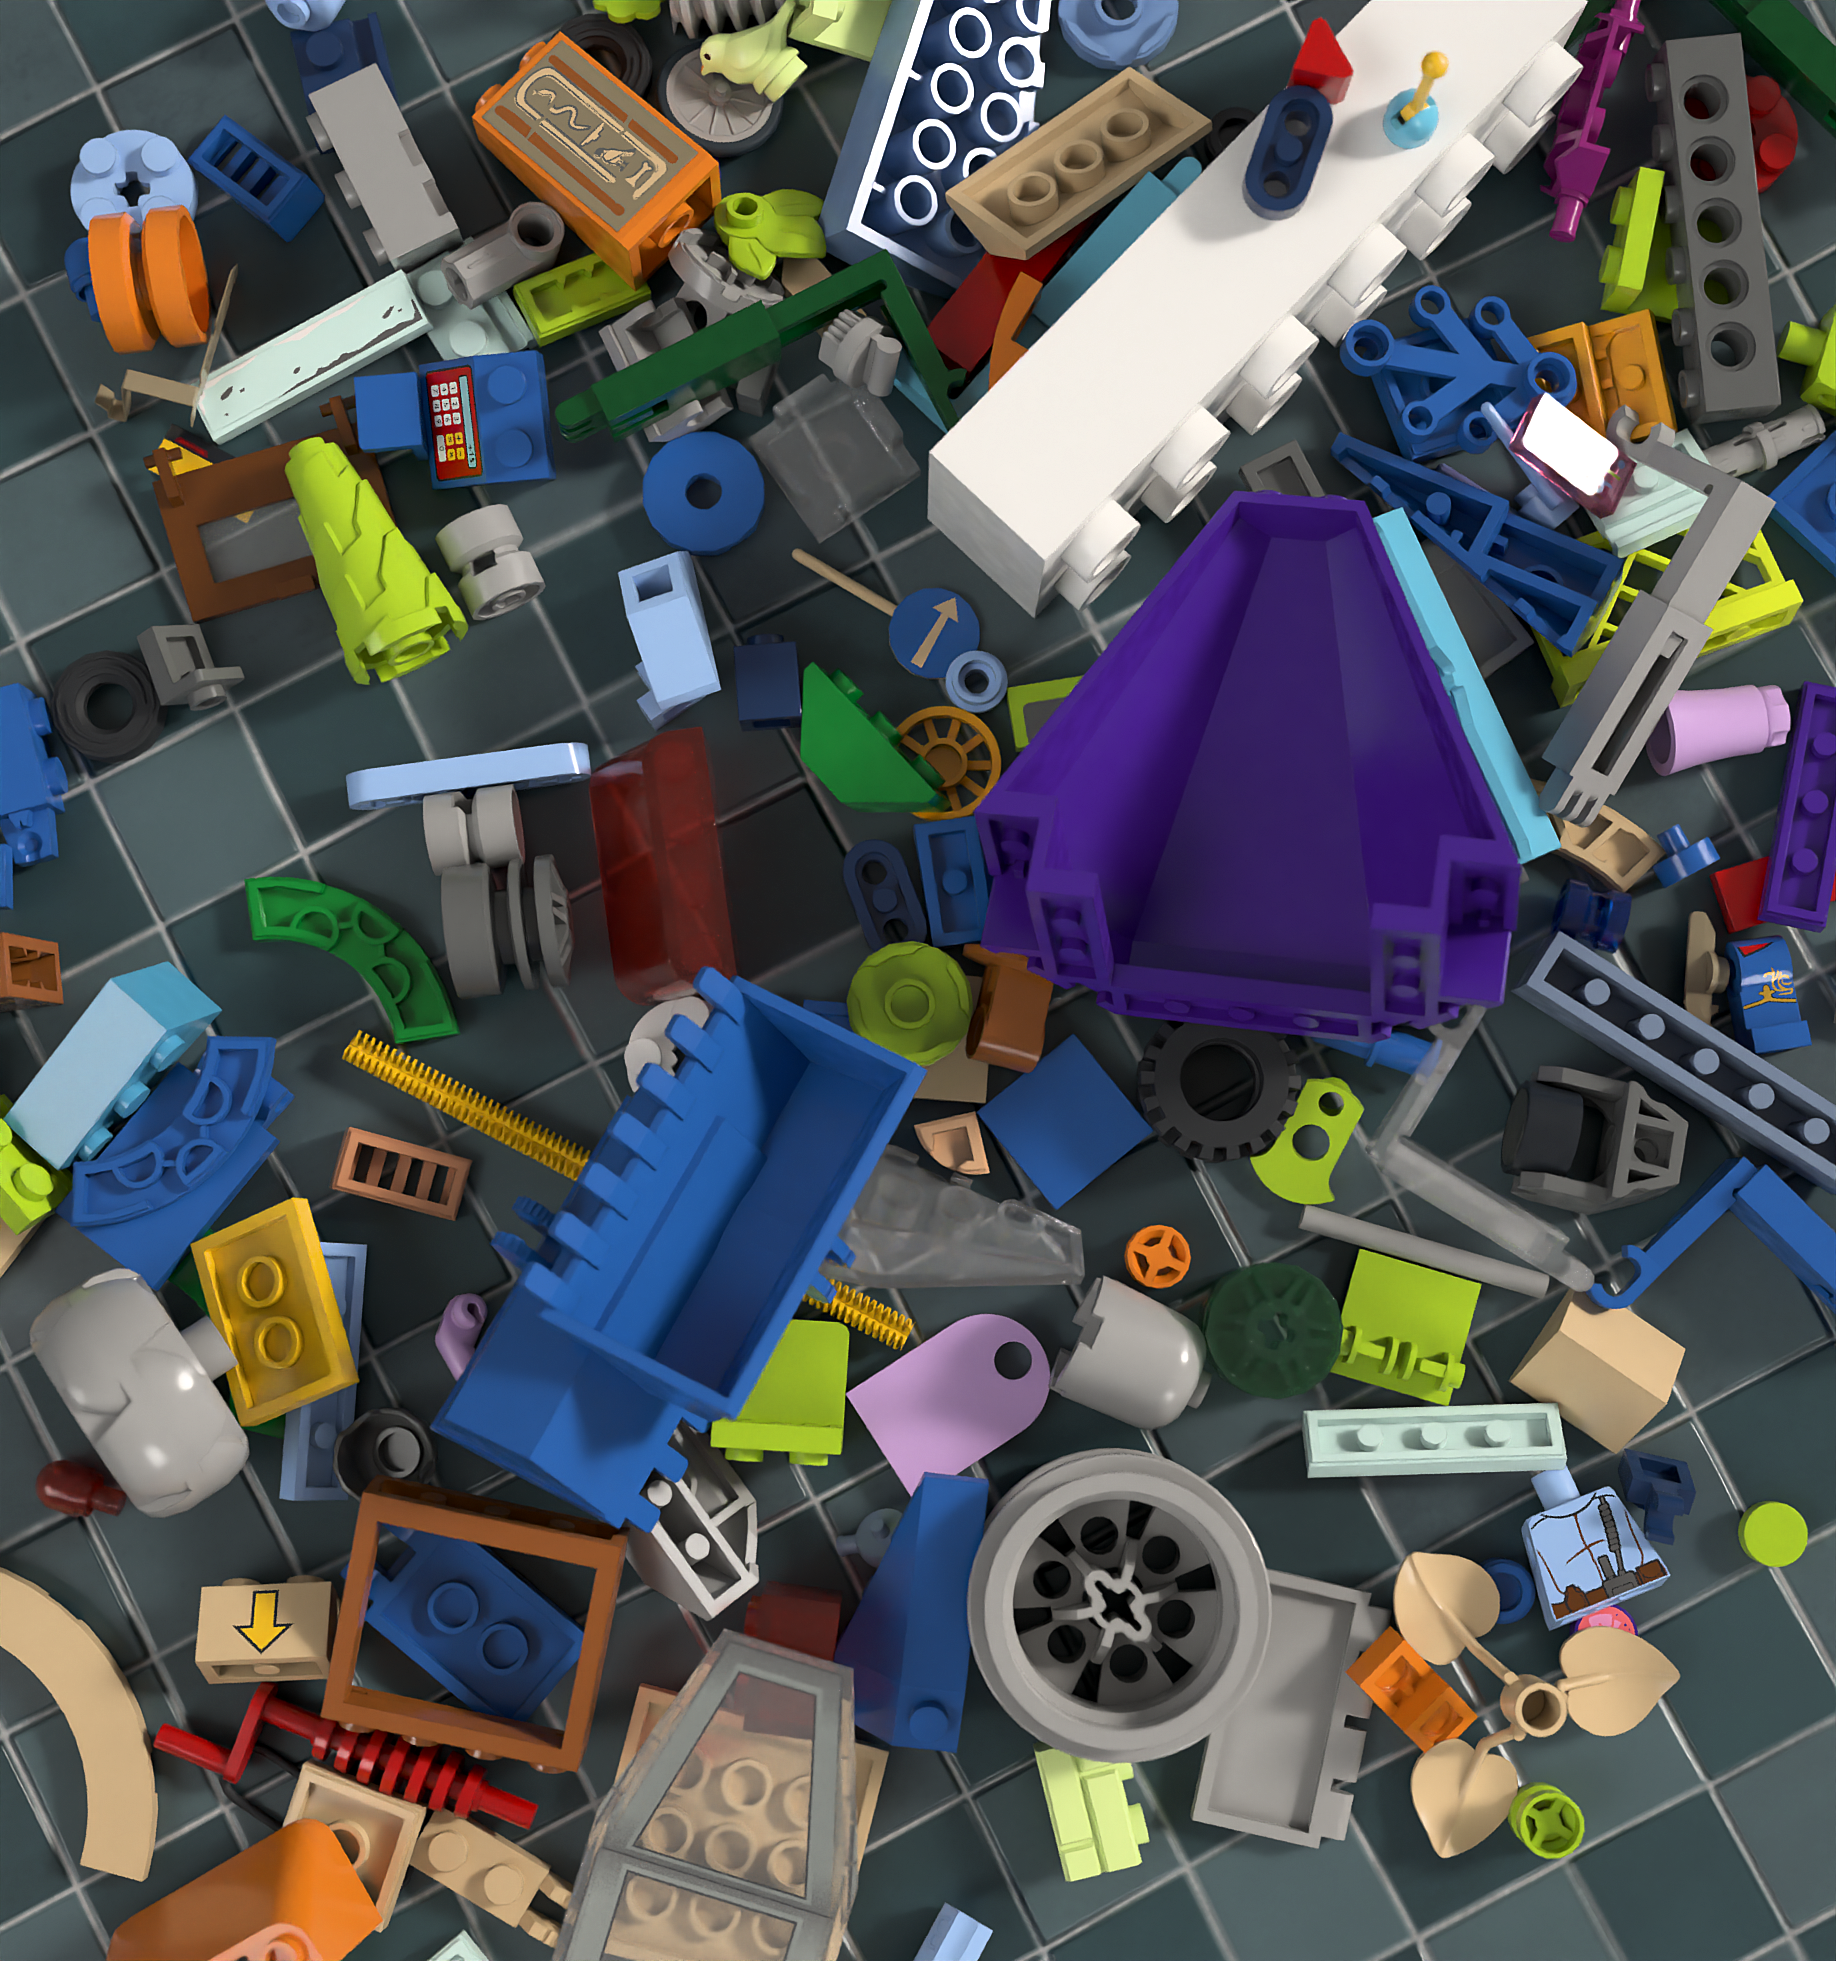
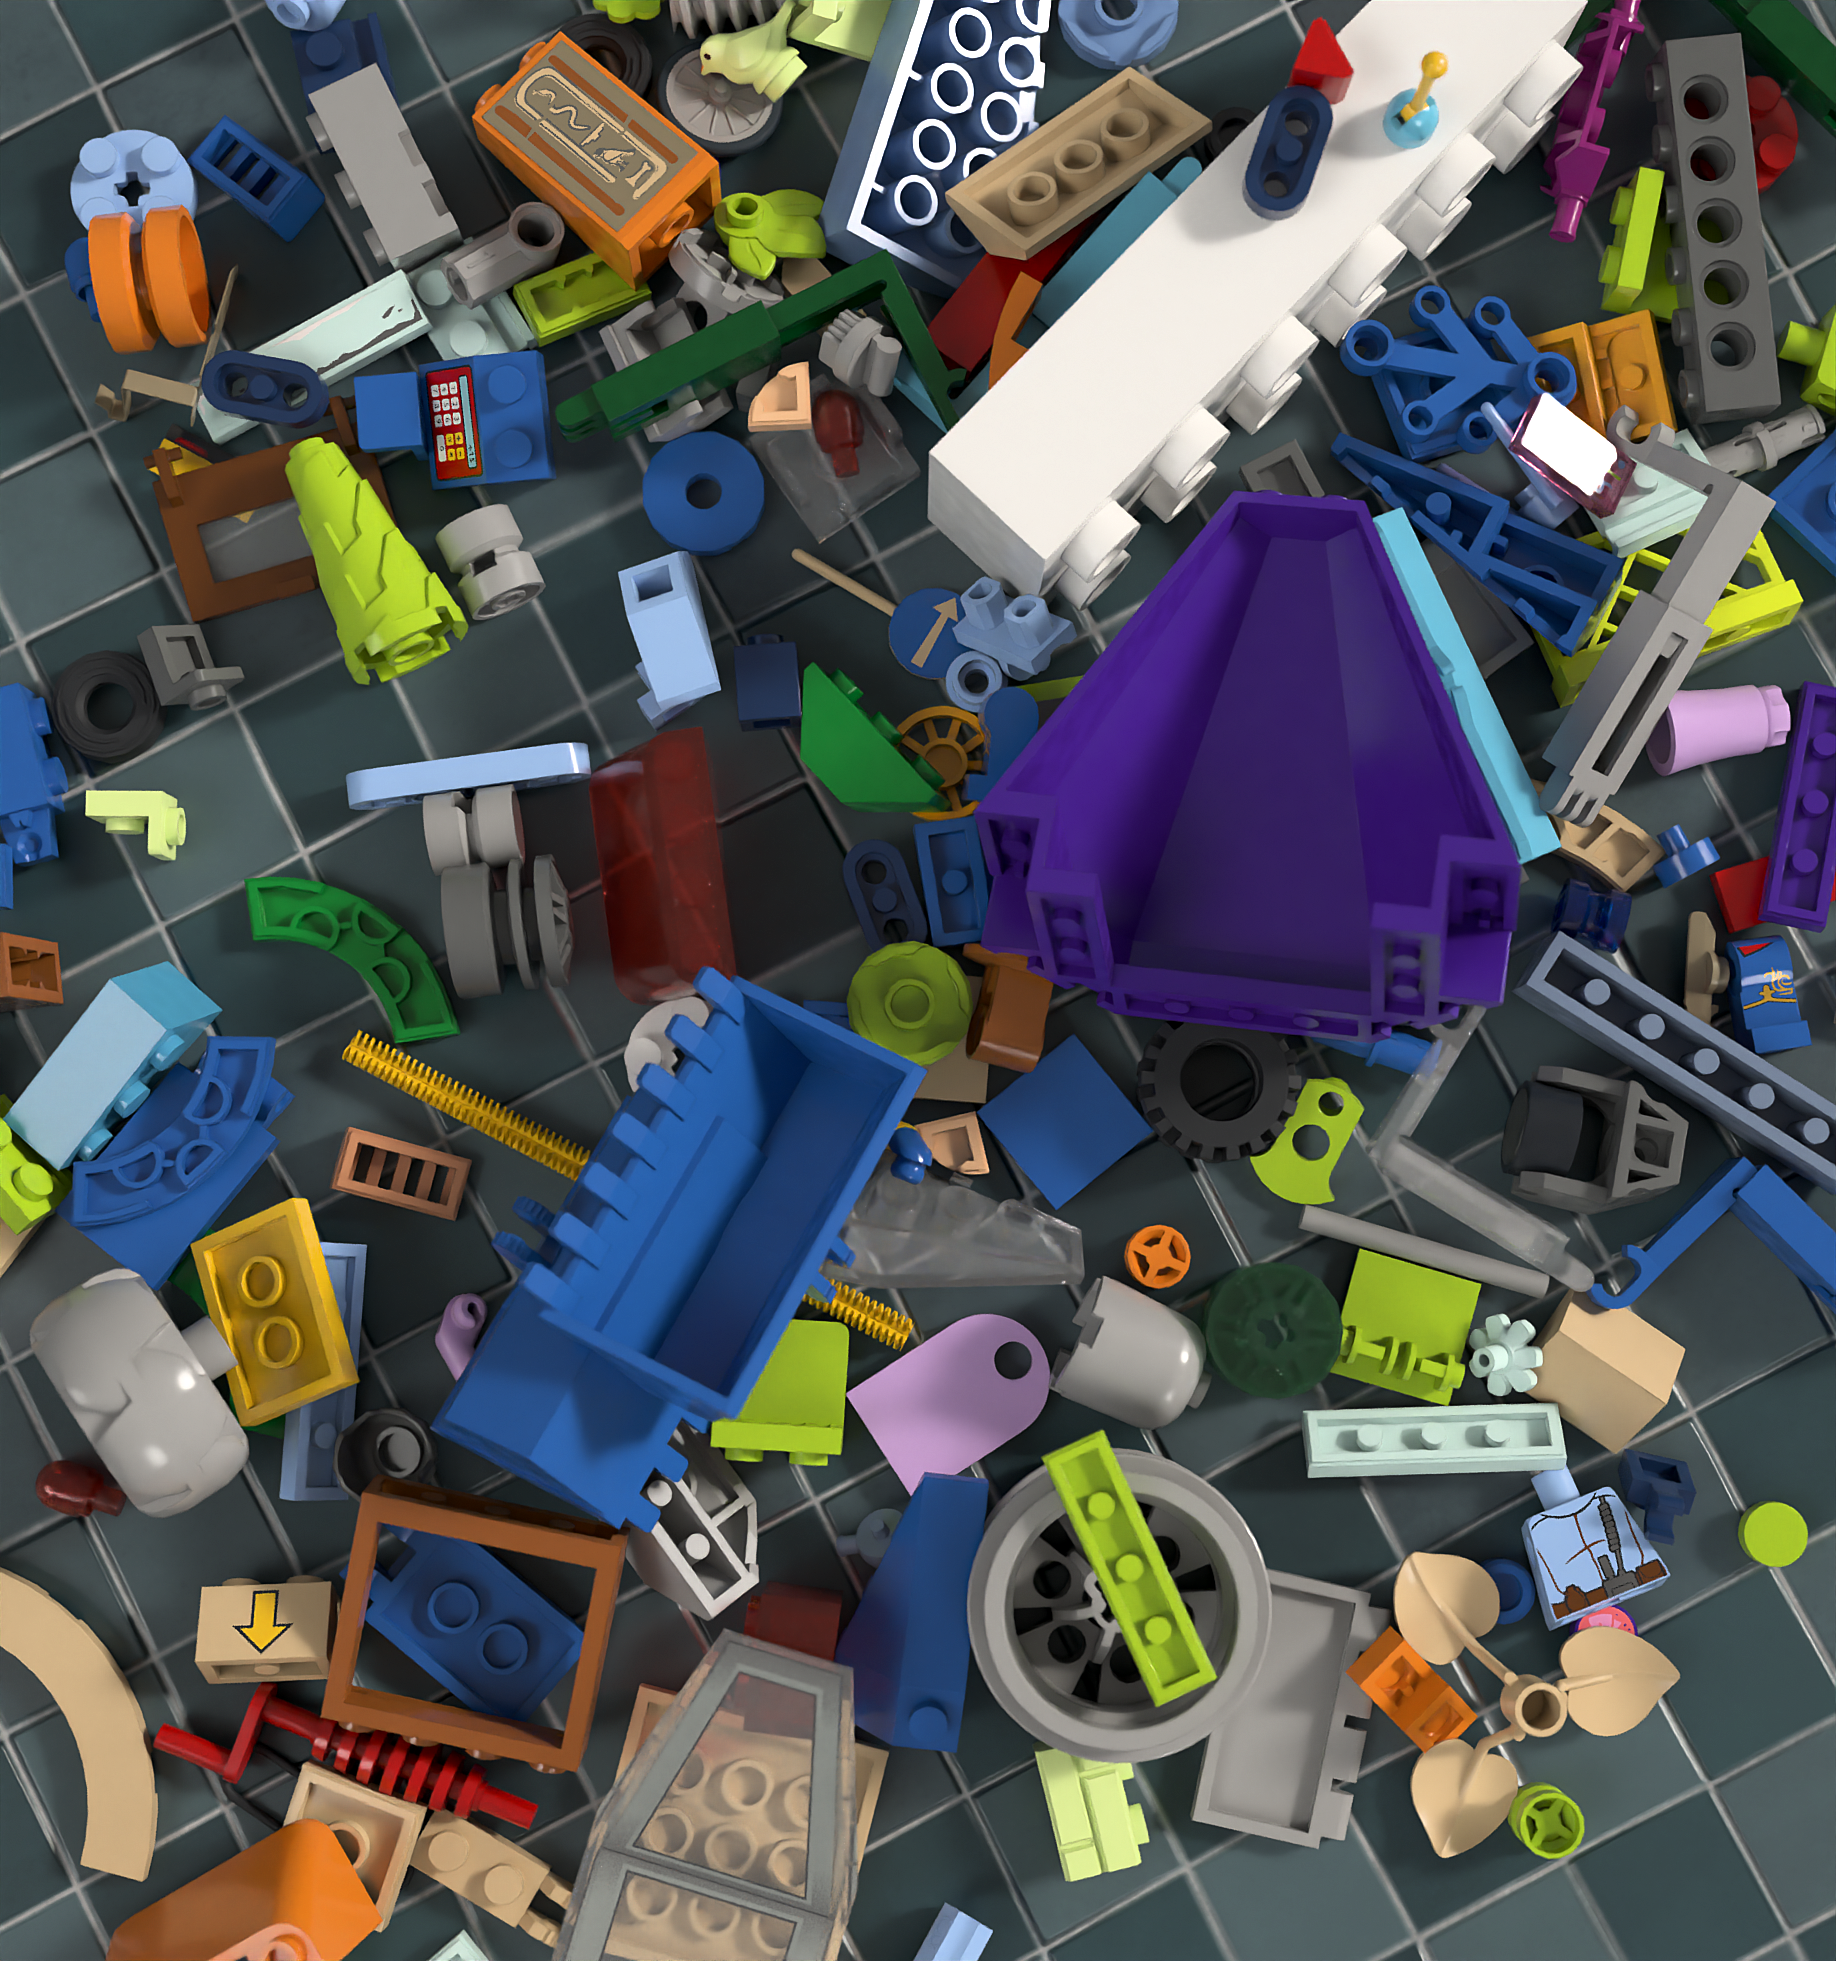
(128, 812): none -> yellowish green bracket
(268, 389): none -> dark blue plate
(783, 401): none -> light nougat tile
(838, 429): none -> clear red cylinder
(911, 1154): none -> blue arm
(1009, 724): none -> blue leg
(1011, 629): none -> light blue hips
(1129, 1567): none -> lime tile
(1505, 1355): none -> light aqua plant

